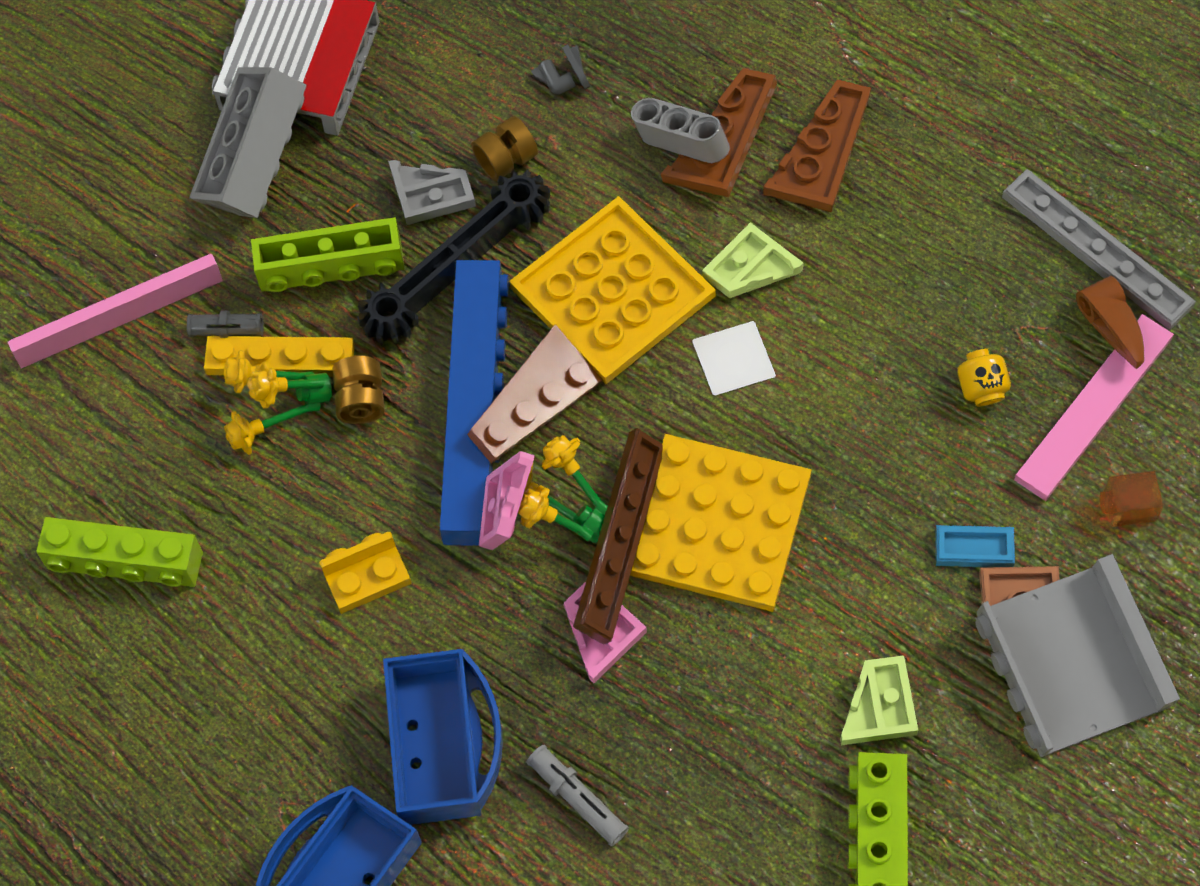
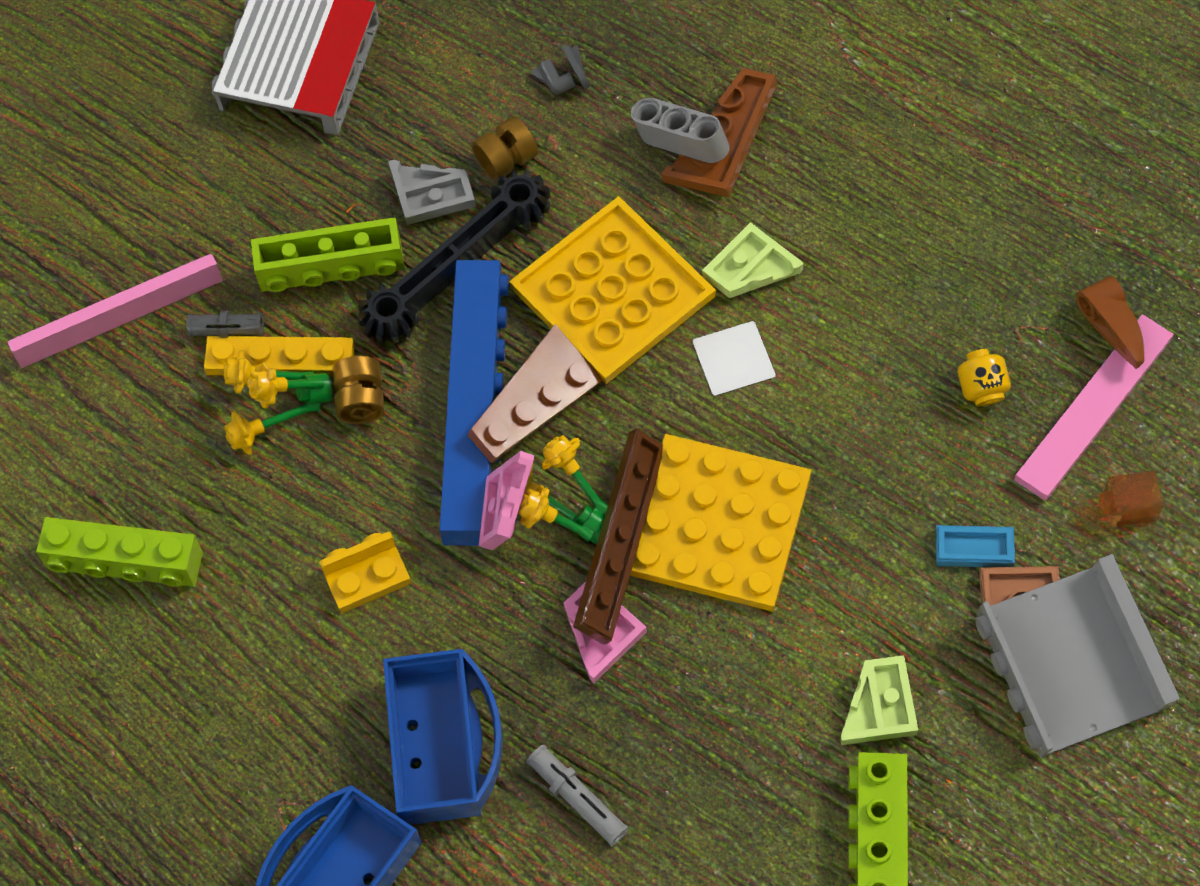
(248, 141): light grey slope -> none
(819, 158): dark orange wing -> none
(1098, 249): light grey tile -> none

